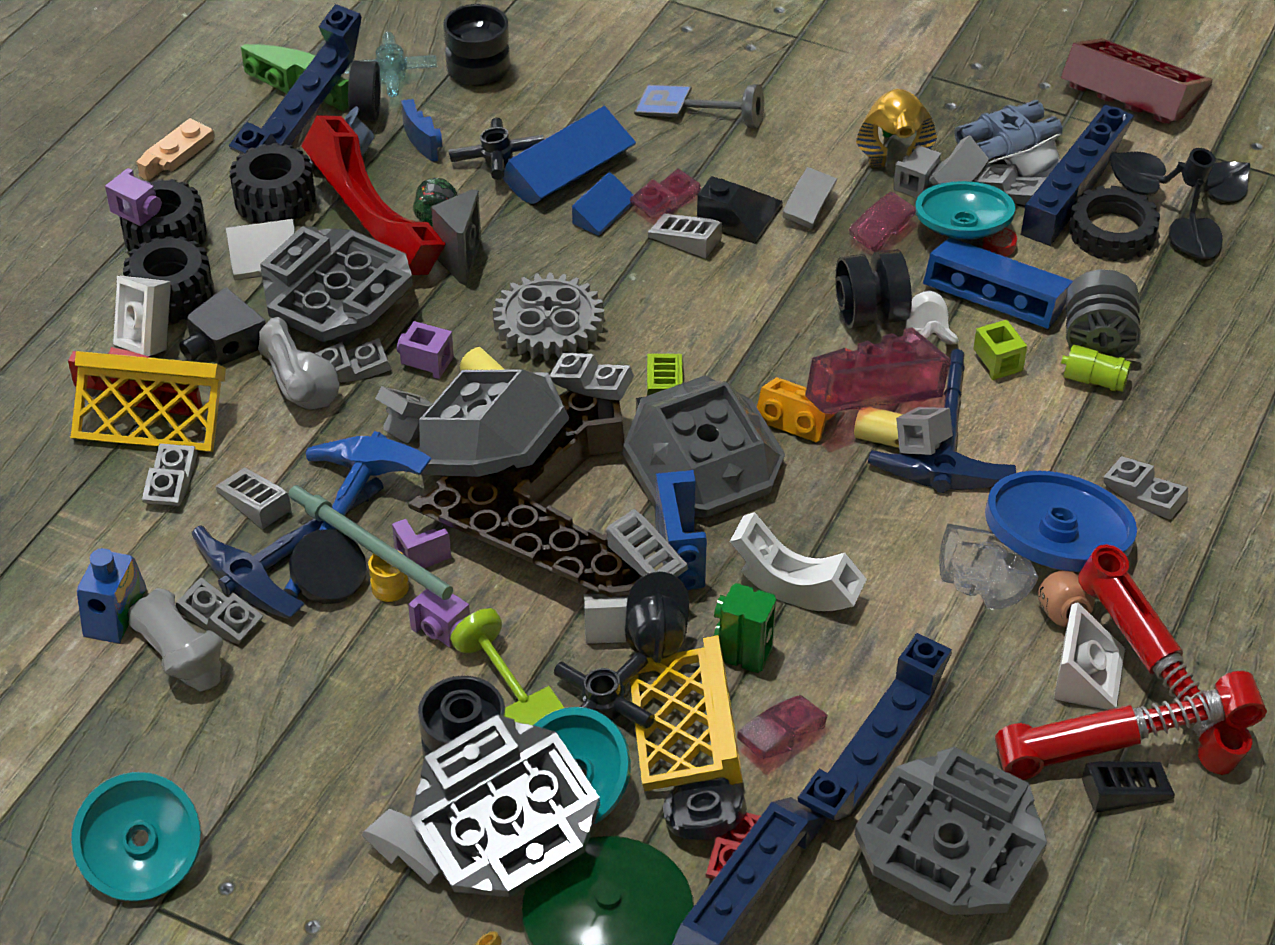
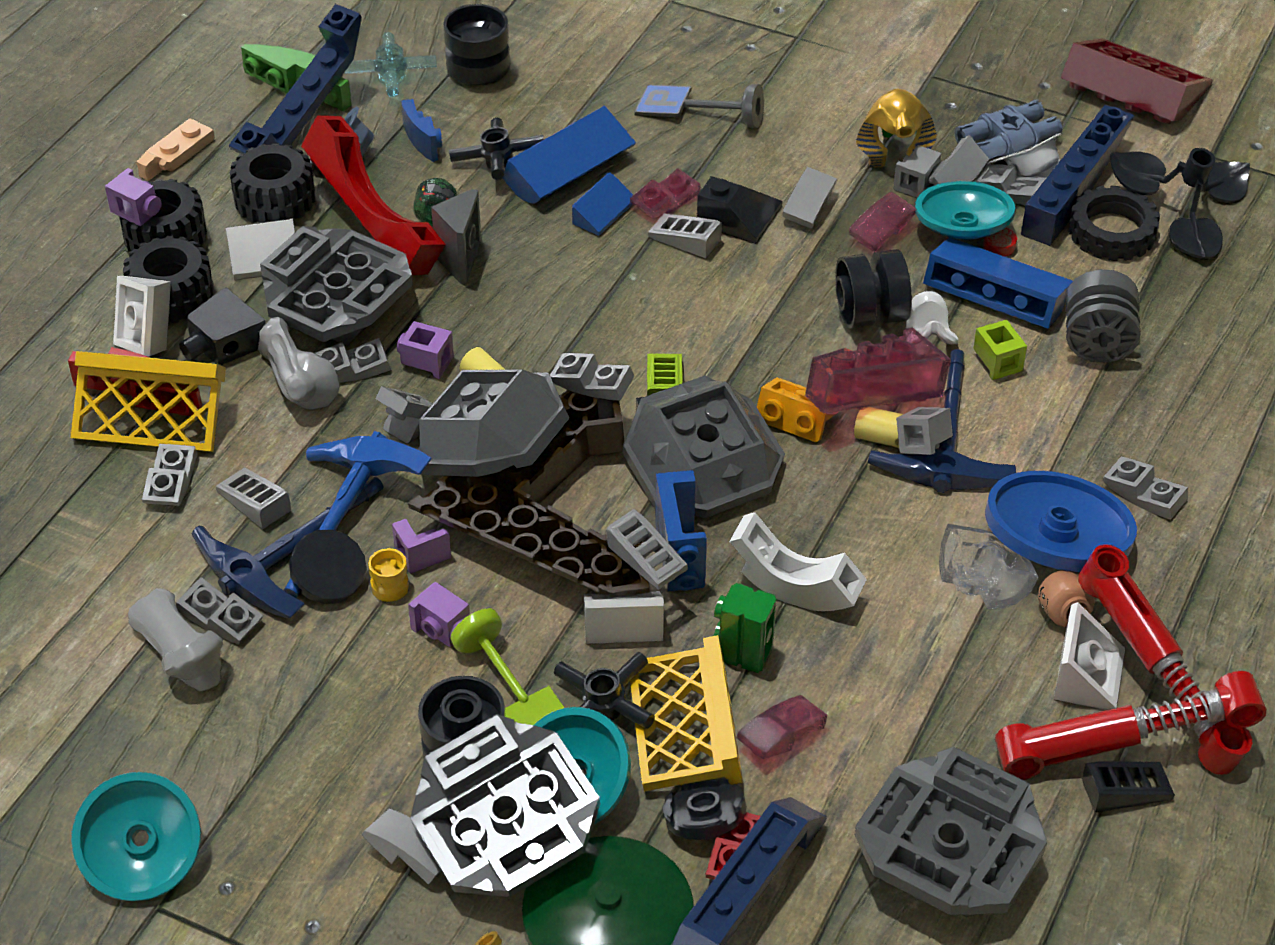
(109, 584): blue torso -> none
(322, 510): sand green bar -> none
(365, 89): black tyre -> none
(548, 316): light grey gear -> none
(657, 615): black piece -> none
(881, 734): dark blue slope -> none
(1096, 368): lime piece -> none

